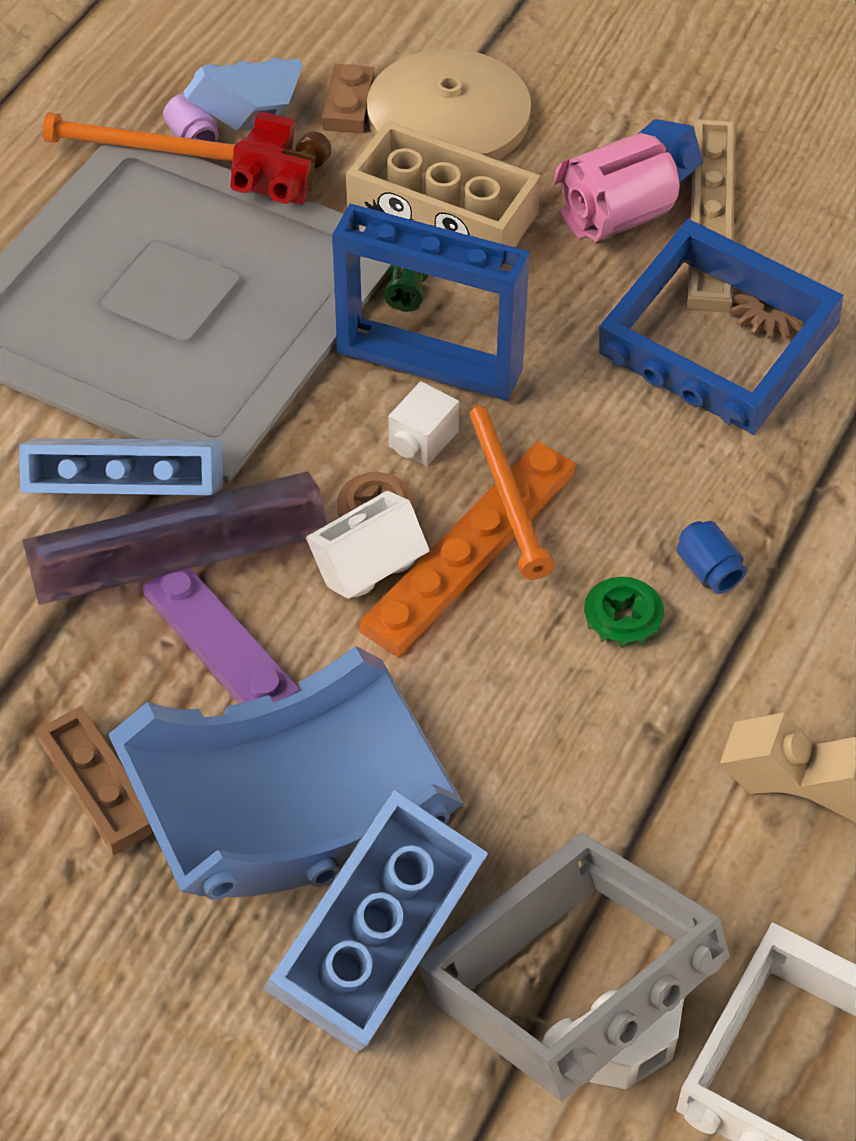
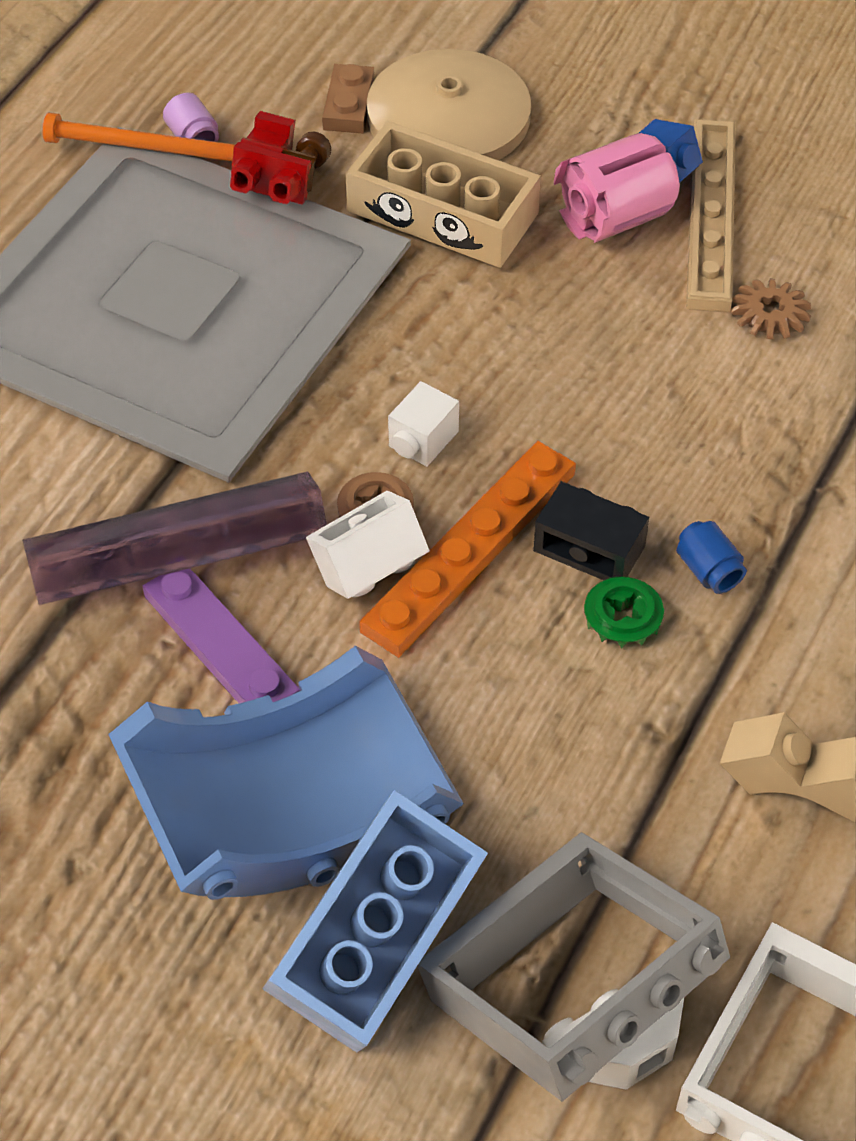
(95, 779): medium nougat plate -> none
(121, 466): light blue brick -> none
(243, 89): light blue slope -> none
(401, 286): dark green bush -> none
(441, 255): blue window -> none
(535, 561): orange bar -> none
(590, 533): none -> black brick
(748, 272): blue window -> none

